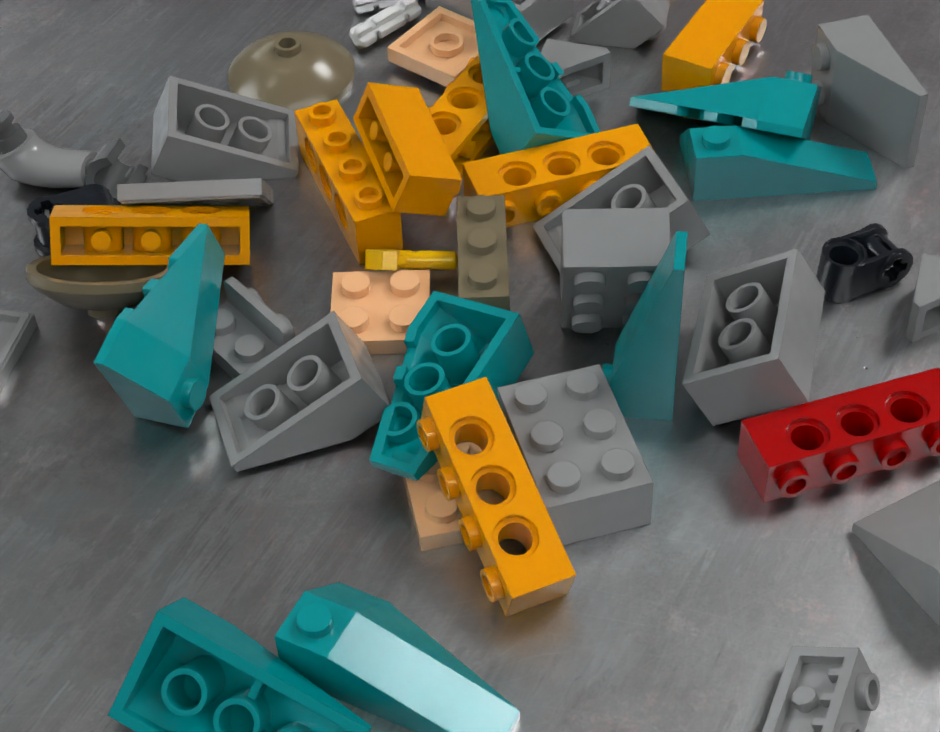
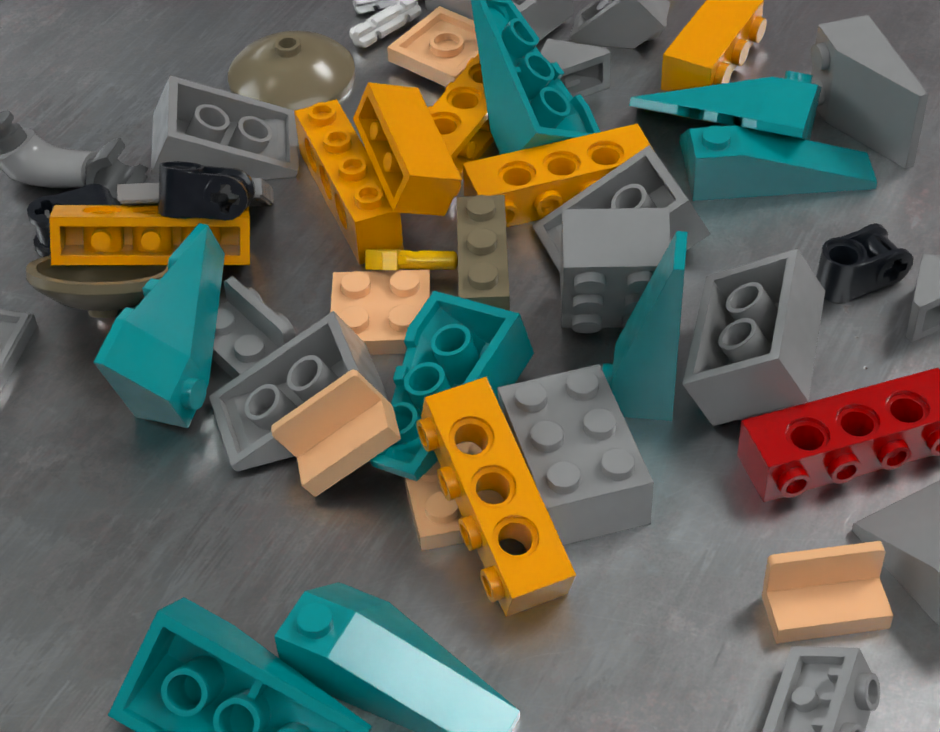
(195, 189): none -> black piece
(337, 431): none -> light nougat panel
(826, 592): none -> light nougat panel

